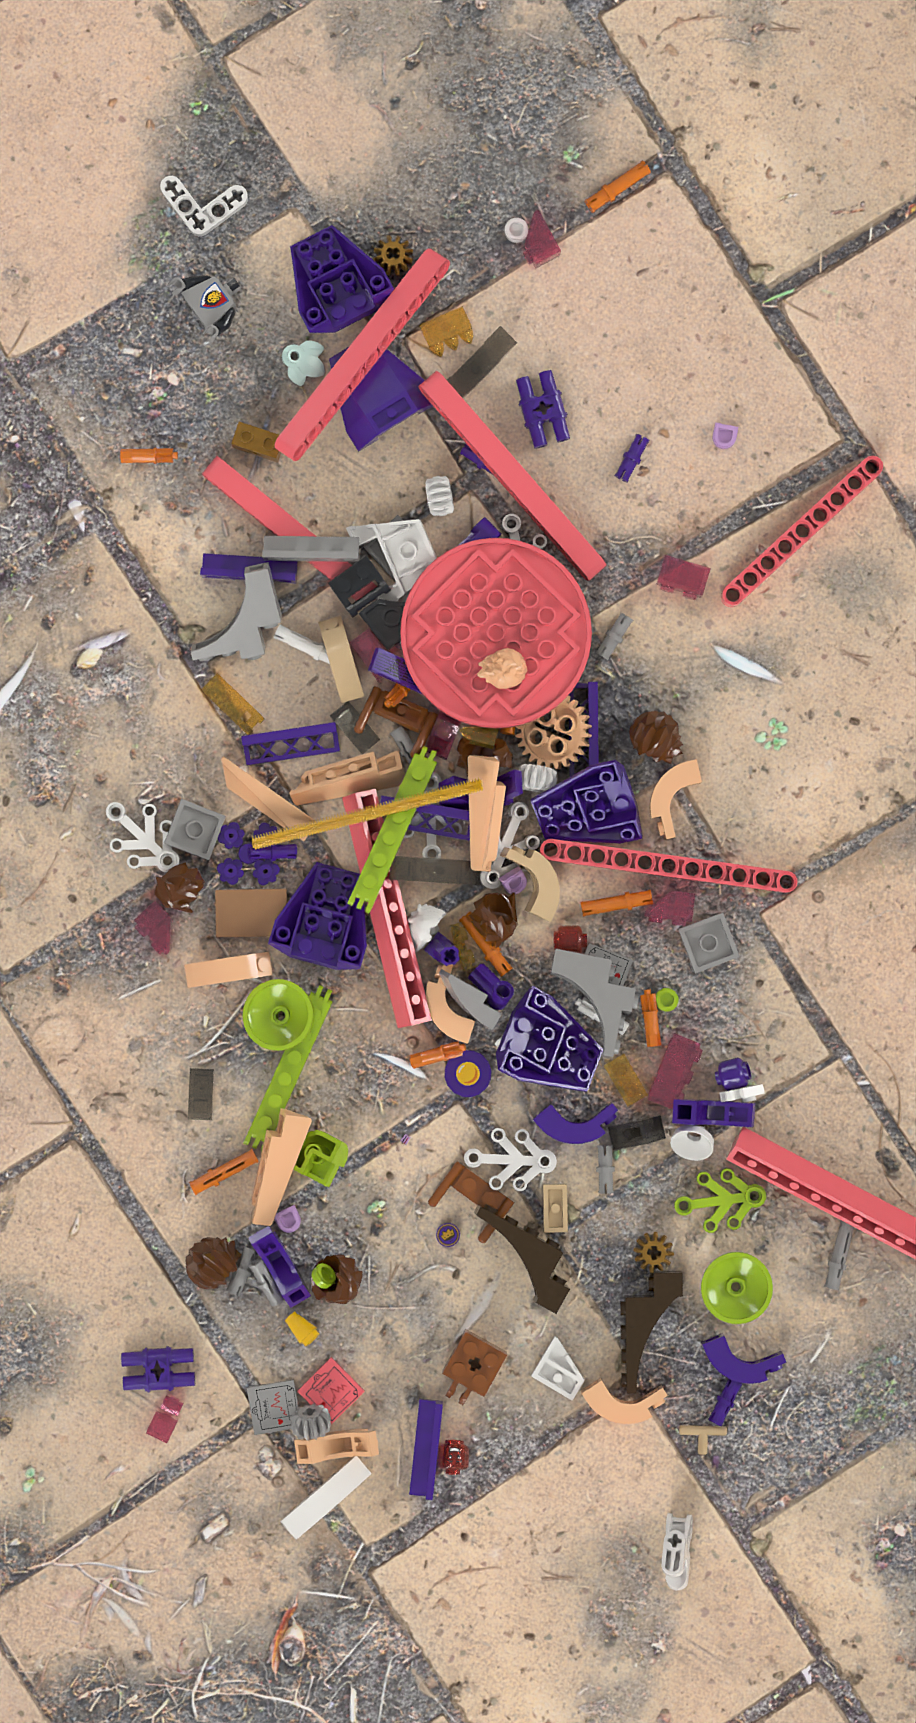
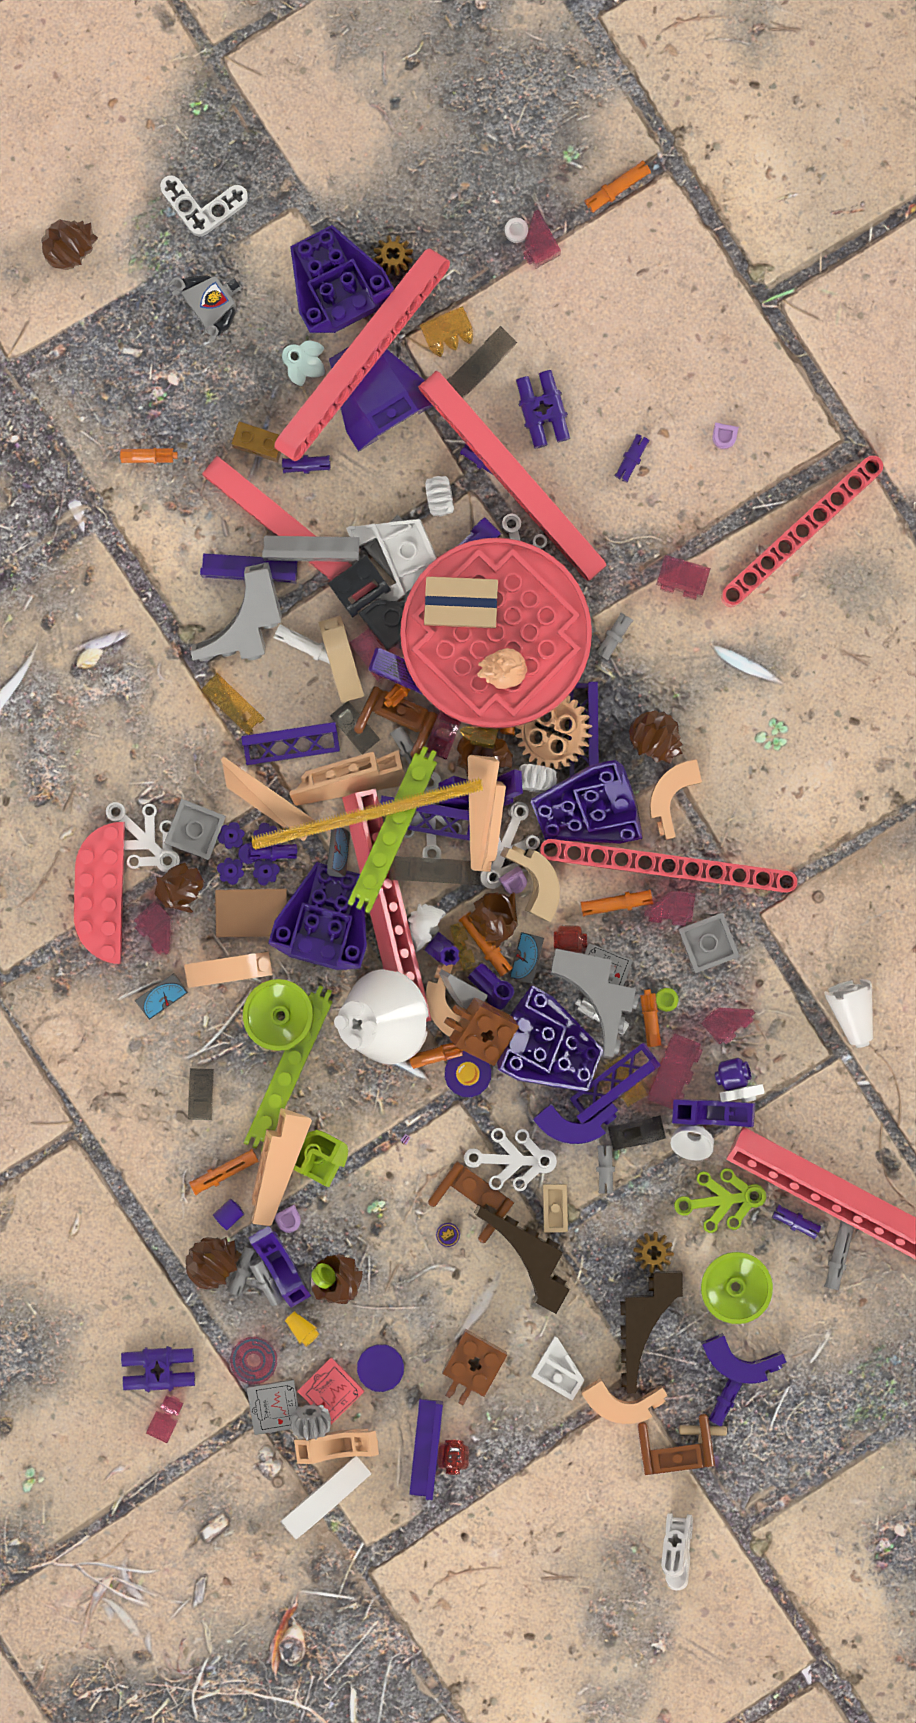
(67, 243): none -> reddish brown hair
(100, 892): none -> coral plate
(161, 996): none -> slope
(228, 1214): none -> dark purple piece
(257, 1346): none -> clear pink tile
(306, 464): none -> dark purple pin
(338, 852): none -> slope
(380, 1368): none -> dark purple tile
(384, 1017): none -> white cone
(461, 602): none -> tan tile
(482, 1030): none -> dark orange hinge
(526, 957): none -> slope
(615, 1091): none -> dark purple fence
(678, 1457): none -> dark orange plate
(725, 1021): none -> clear pink slope
(796, 1221): none -> dark purple pin
(853, 1010): none -> white cone

